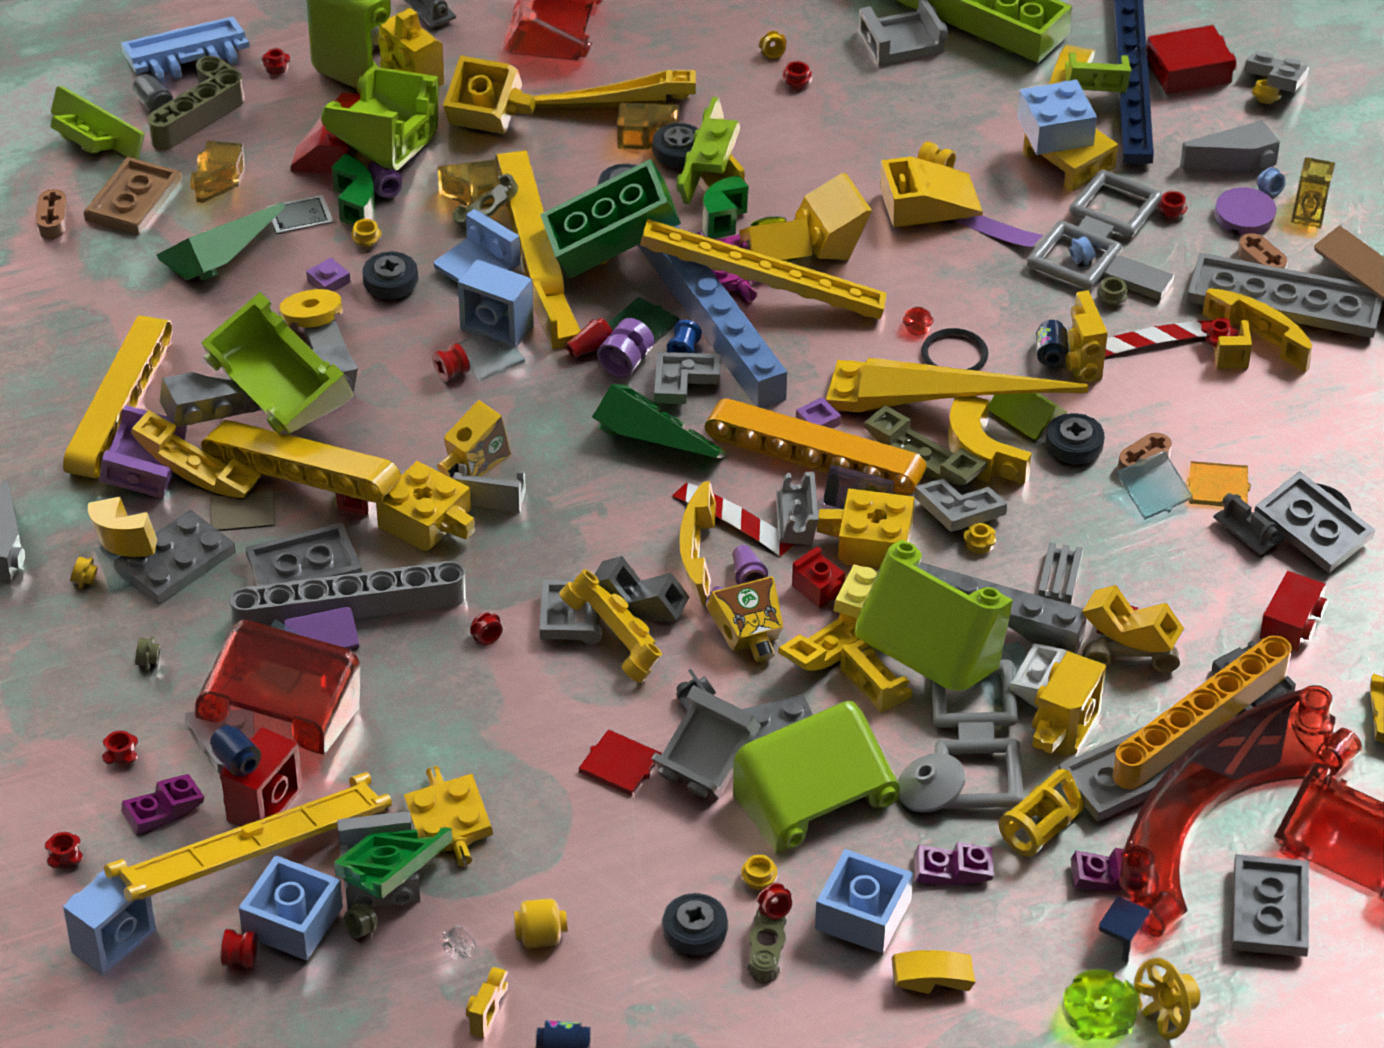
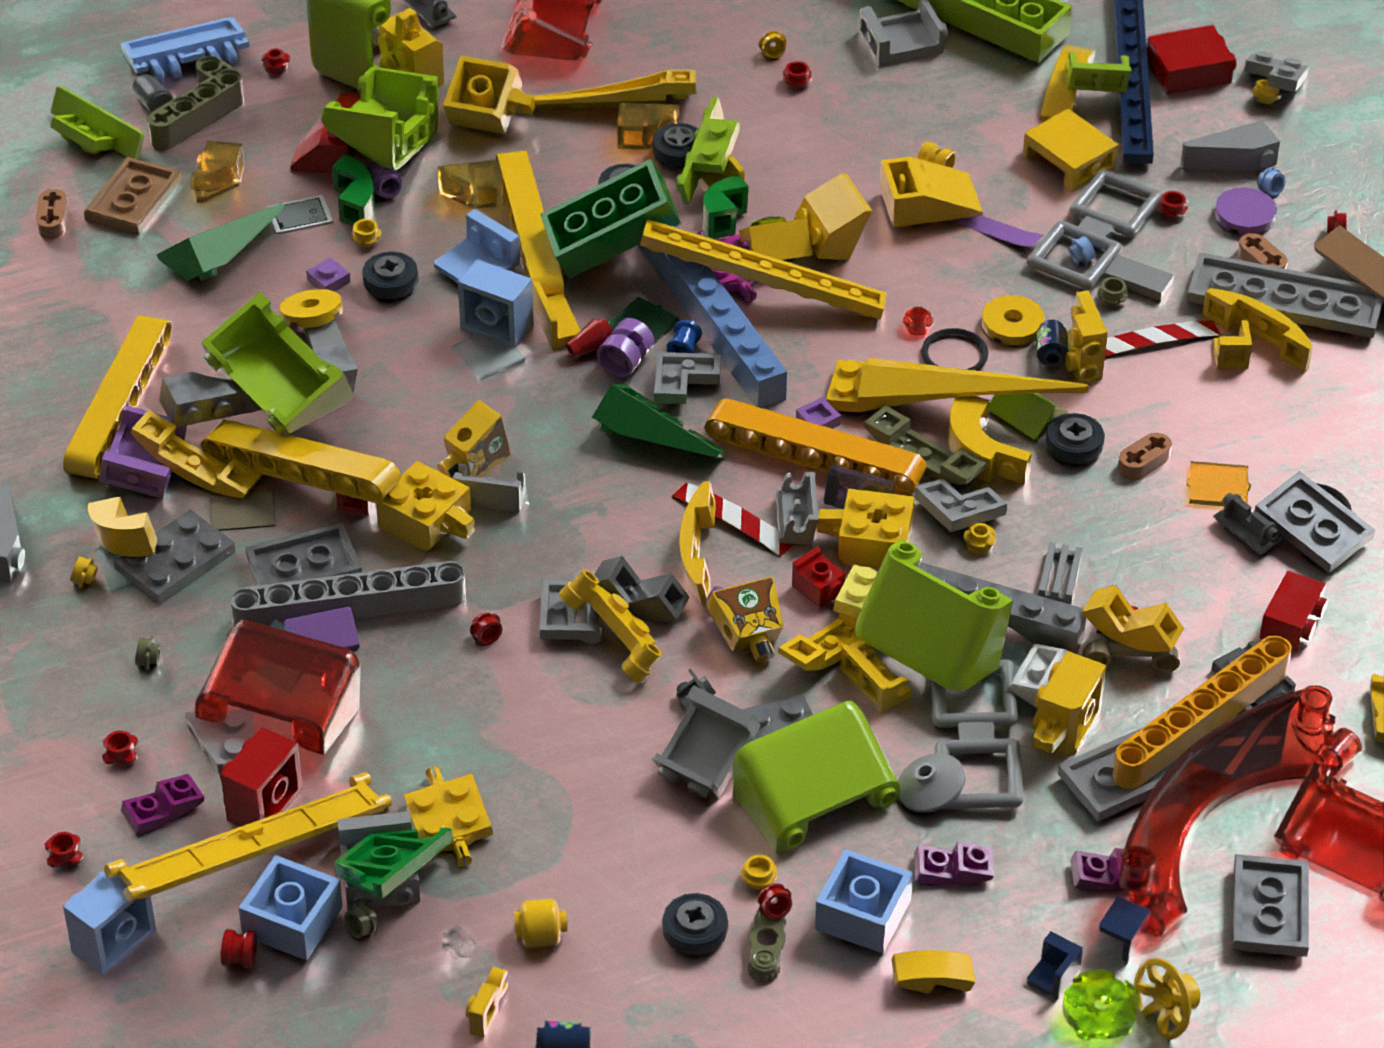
(235, 750): dark blue brick -> none
(451, 362): red wheel -> none
(502, 193): olive piece -> none
(619, 762): red piece -> none
(747, 565): medium lavender cone -> none
(1012, 307): none -> yellow tile
(1049, 808): yellow piece -> none
(1056, 117): light blue brick -> none
(1057, 967): none -> dark blue panel
(1154, 485): clear light blue piece -> none
(1218, 328): red plate -> none
(1313, 192): clear yellow slope -> none
(1336, 220): none -> red plate

